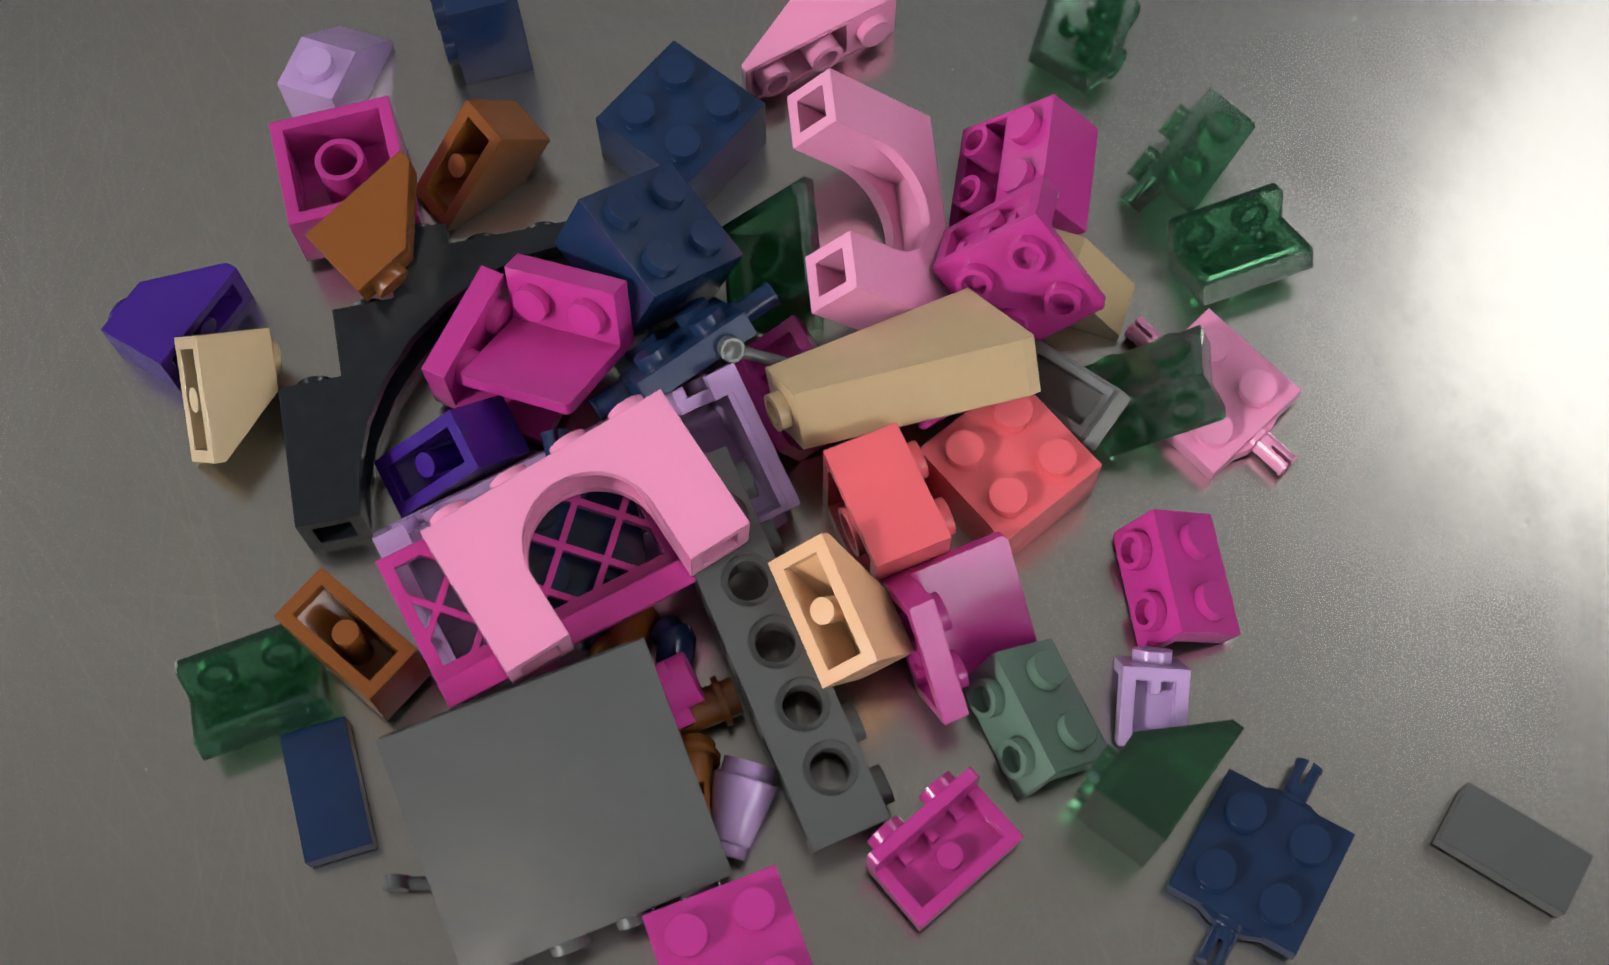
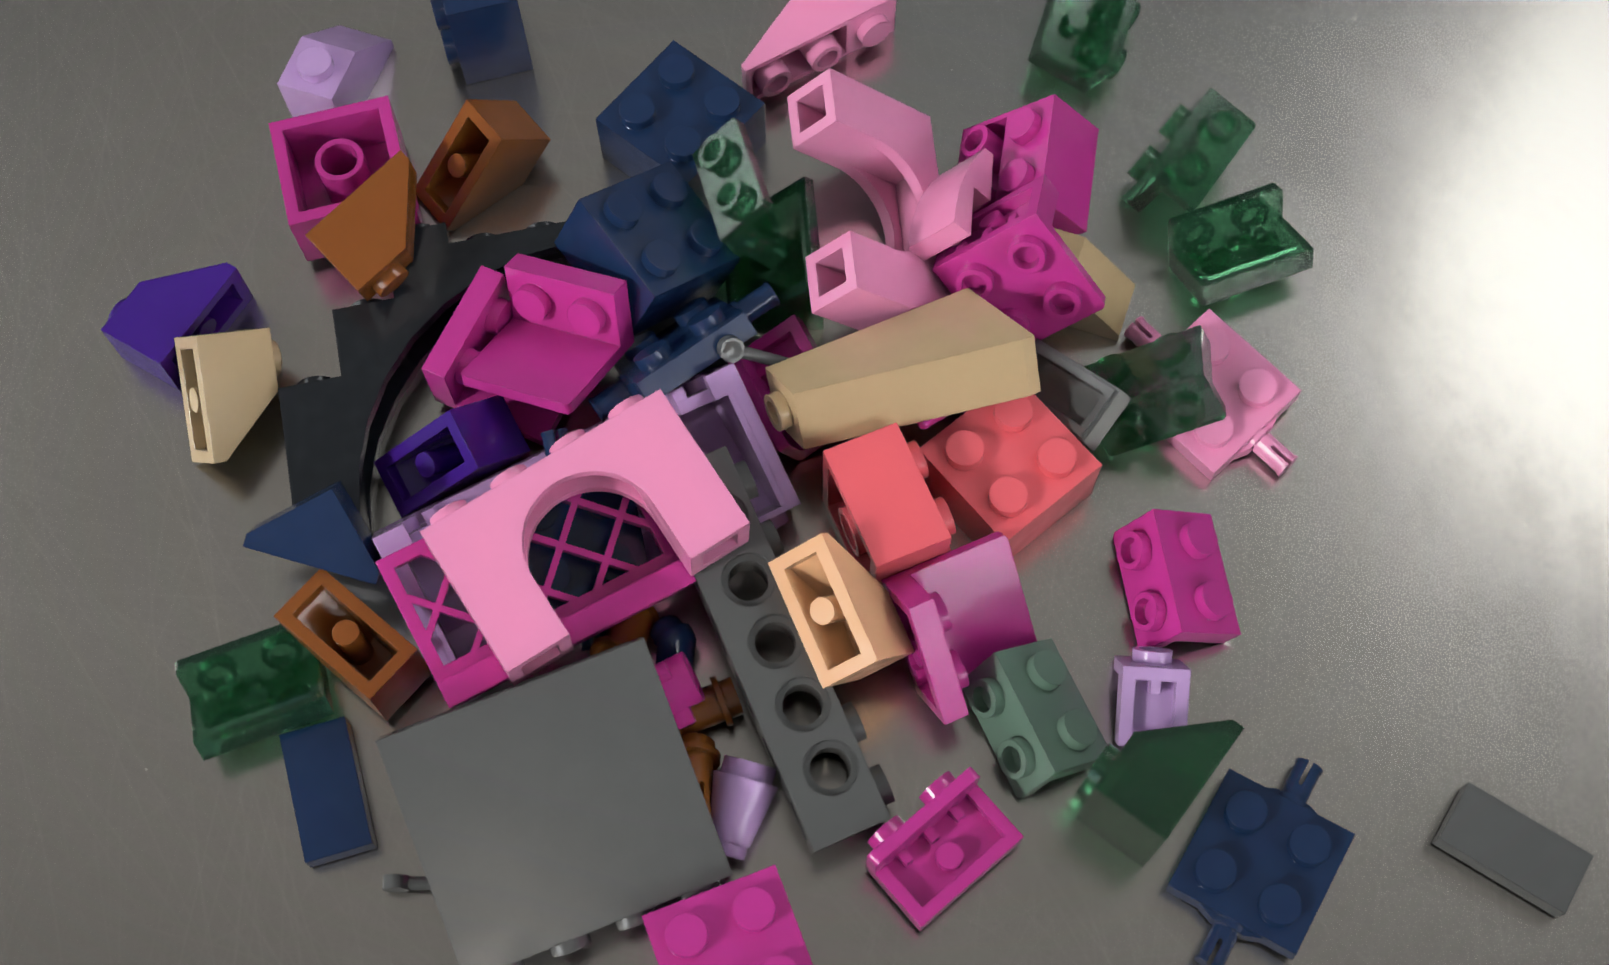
(320, 533): none -> dark blue slope
(739, 195): none -> clear green bracket
(947, 206): none -> bright pink slope

